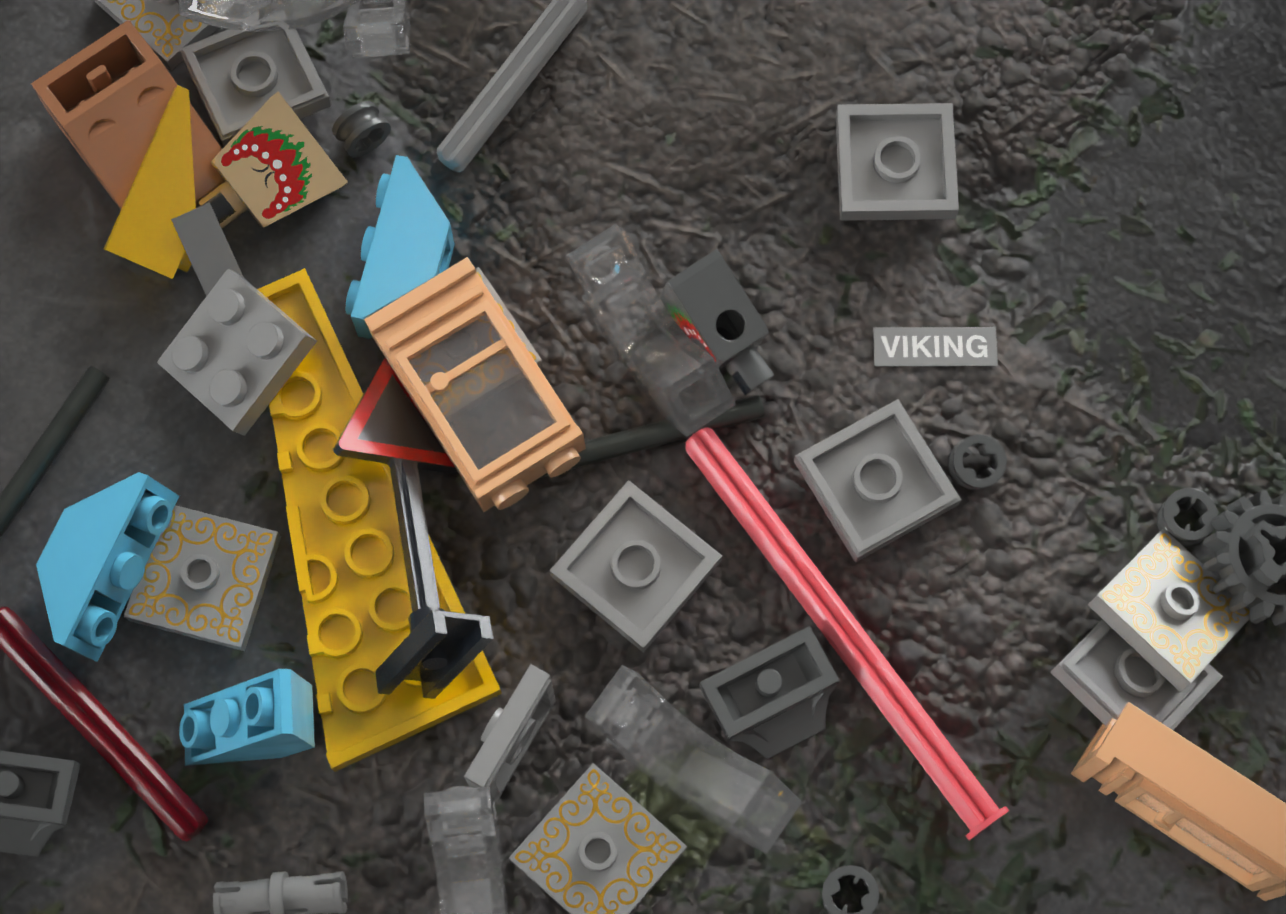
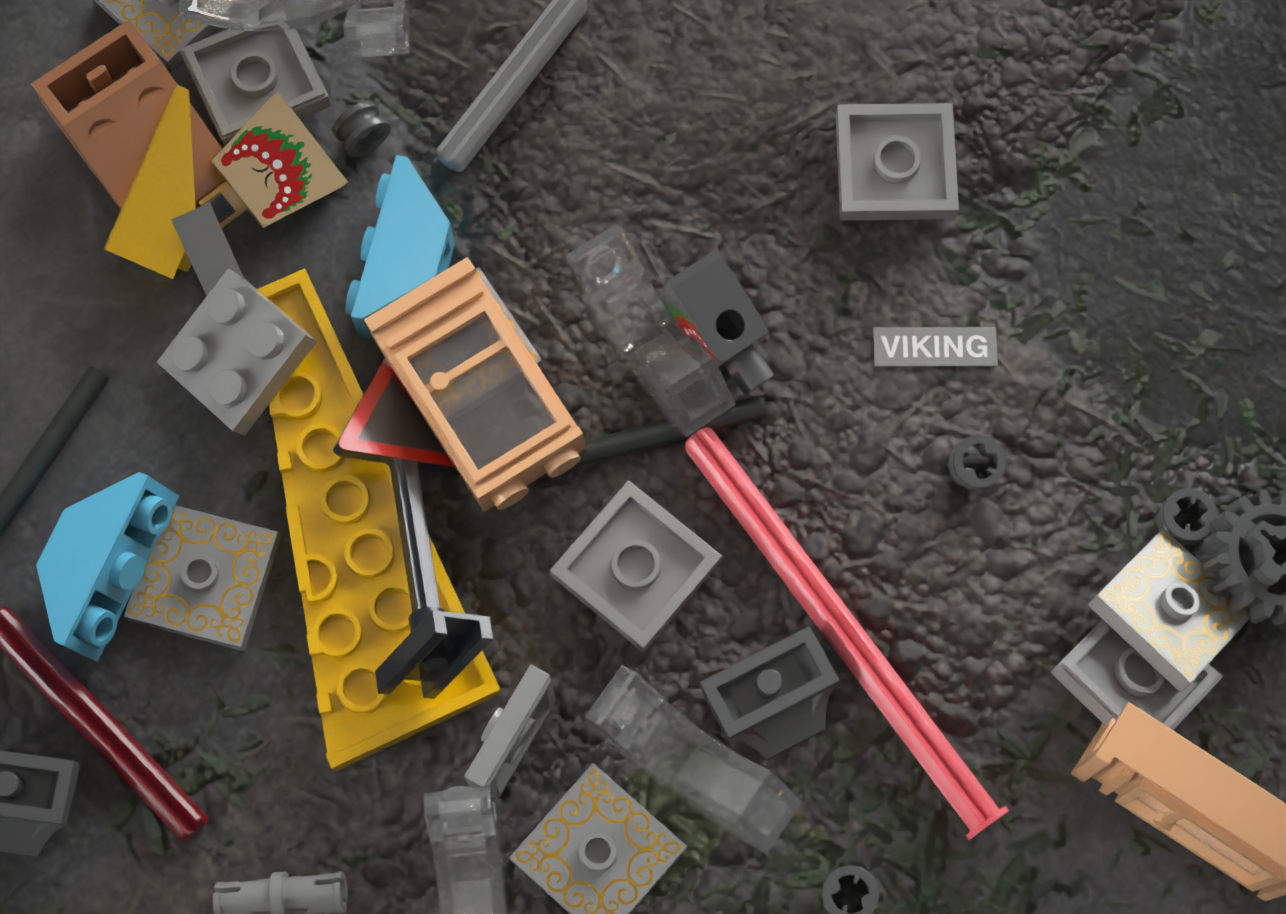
(250, 721): medium azure slope -> none
(877, 480): light grey plate -> none

